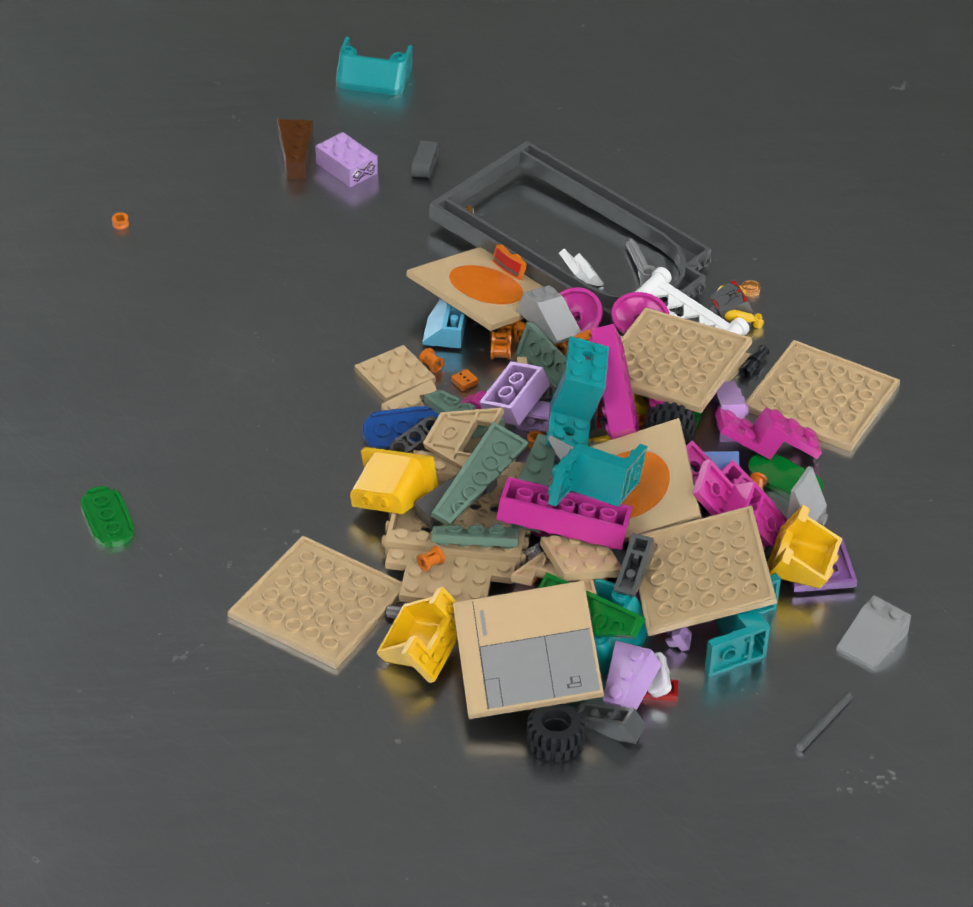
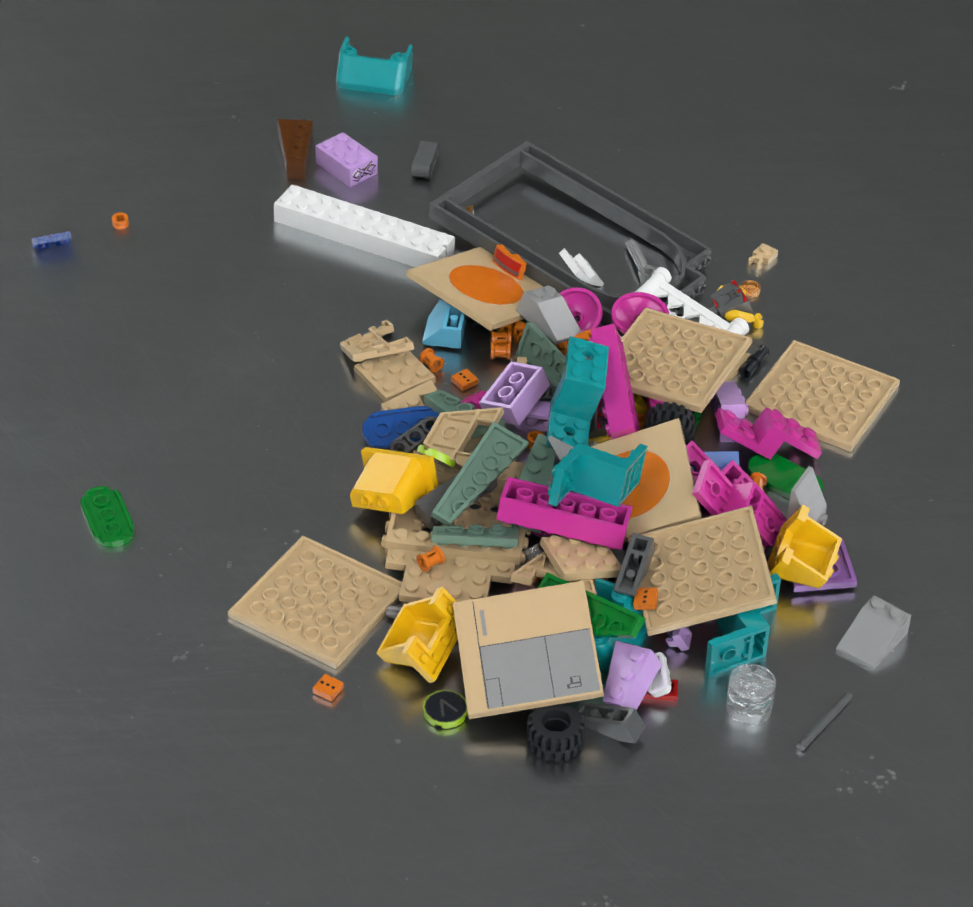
(44, 241): none -> clear blue plate
(328, 687): none -> orange tile
(362, 227): none -> white piece
(373, 345): none -> tan wing
(439, 457): none -> lime tile
(445, 709): none -> black tile
(646, 599): none -> orange tile
(750, 694): none -> clear wheel
(763, 254): none -> tan plate

